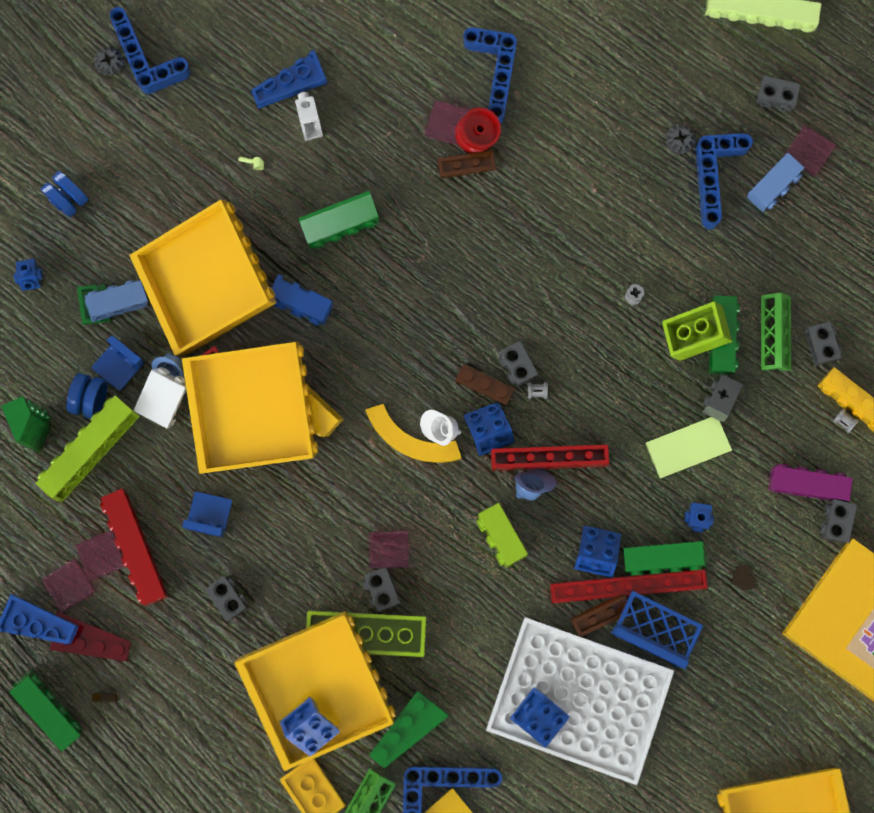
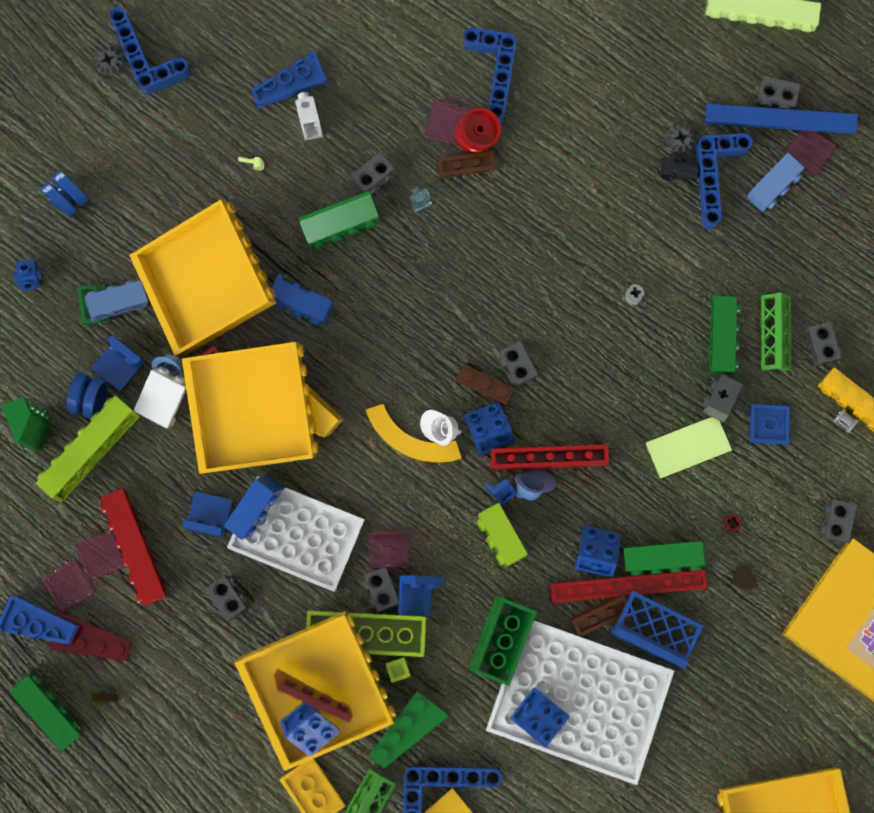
(254, 506): none -> blue wedge
(303, 539): none -> white plate
(305, 693): none -> dark red wing
(369, 171): none -> dark grey brick
(398, 670): none -> lime panel
(416, 594): none -> blue bracket
(419, 199): none -> clear light blue tile
(502, 492): none -> blue panel
(502, 640): none -> green slope
(544, 387): light grey bush -> none
(673, 168): none -> black piece
(697, 331): lime brick -> none
(703, 512): blue brick -> none
(737, 520): none -> dark red bush
(769, 424): none -> blue tile
(781, 118): none -> blue tile
(810, 484): magenta brick -> none

